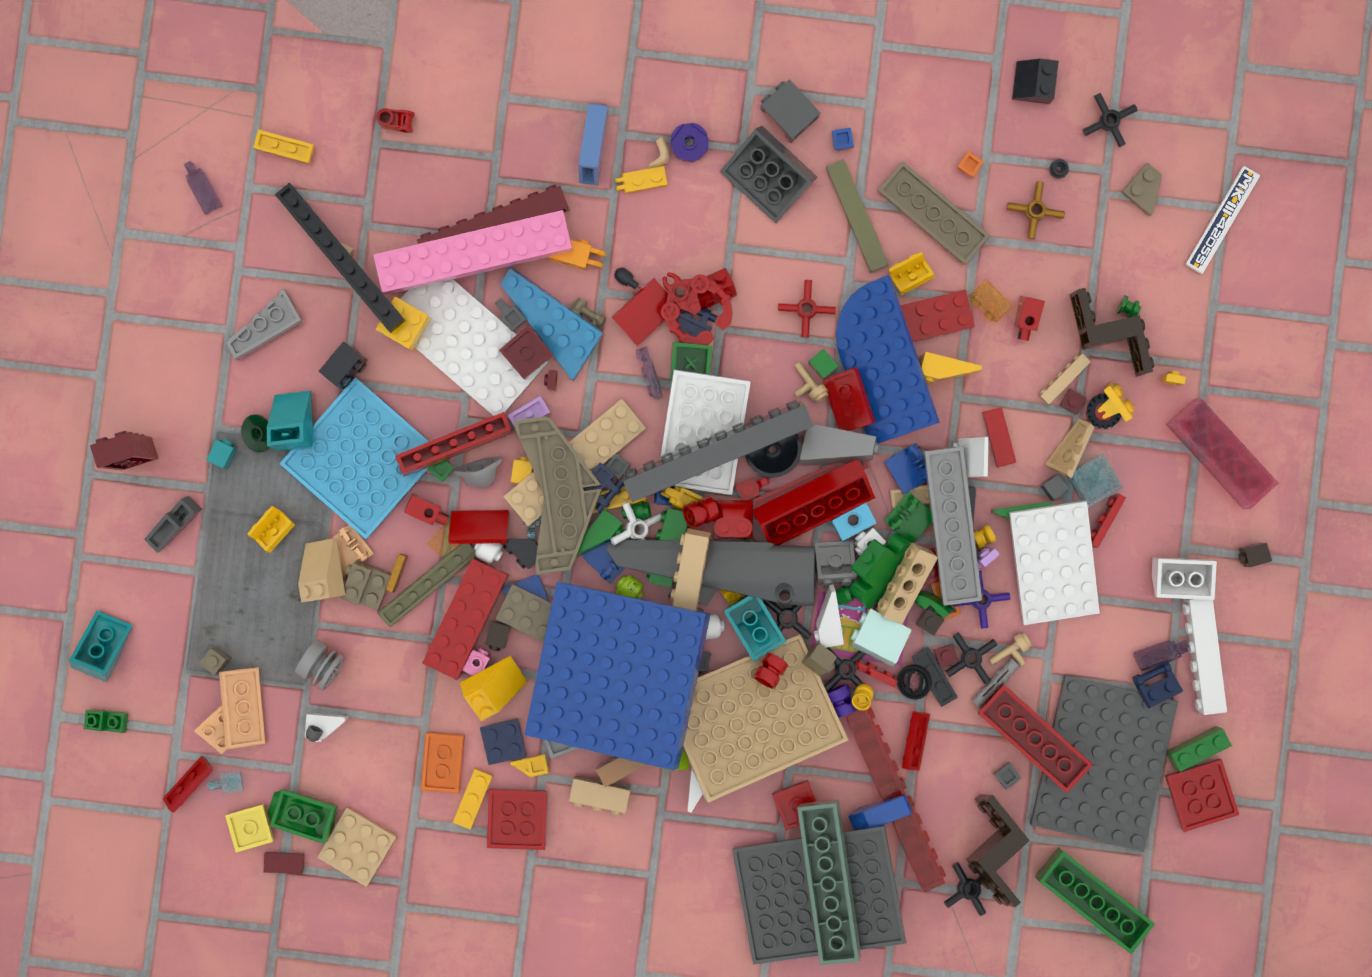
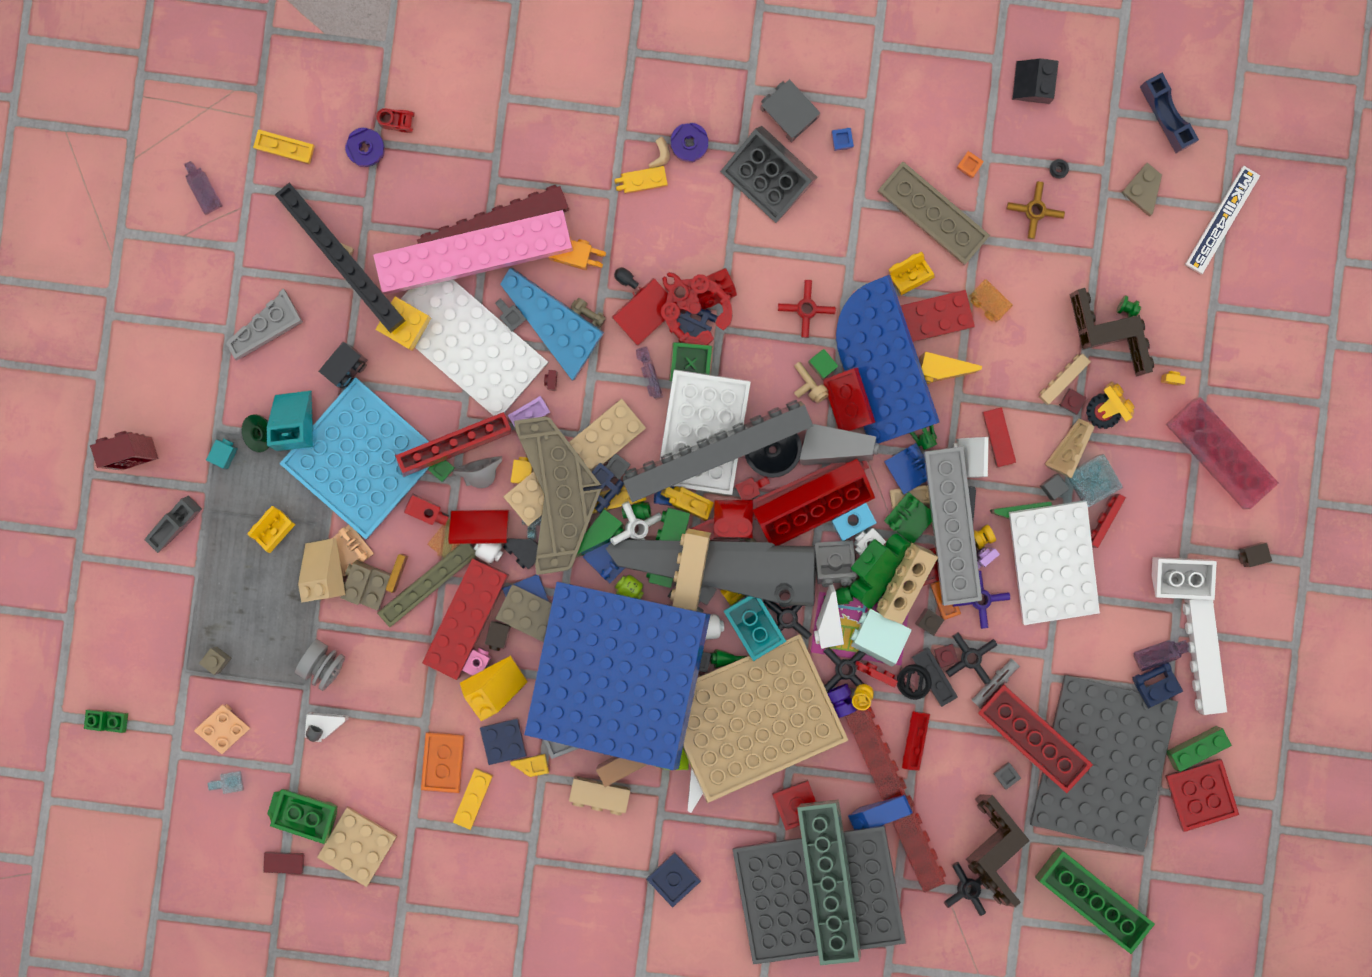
(100, 646): teal slope -> none
(187, 784): red plate -> none
(242, 707): light nougat tile -> none
(249, 828): light yellow plate -> none
(354, 143): none -> dark purple plate
(516, 819): red plate -> none
(526, 352): dark red plate -> none
(592, 144): medium blue slope -> none
(673, 879): none -> dark blue plate
(700, 512): red wheel -> none
(721, 658): none -> green cone
(769, 673): red wheel -> none
(820, 659): dark tan brick -> none
(857, 215): olive tile -> none
(927, 438): none -> green plant
(927, 599): green slope -> none
(1022, 642): tan piece -> none
(1032, 308): red torso -> none
(1103, 124): black bar -> none
(1178, 131): none -> dark blue arch

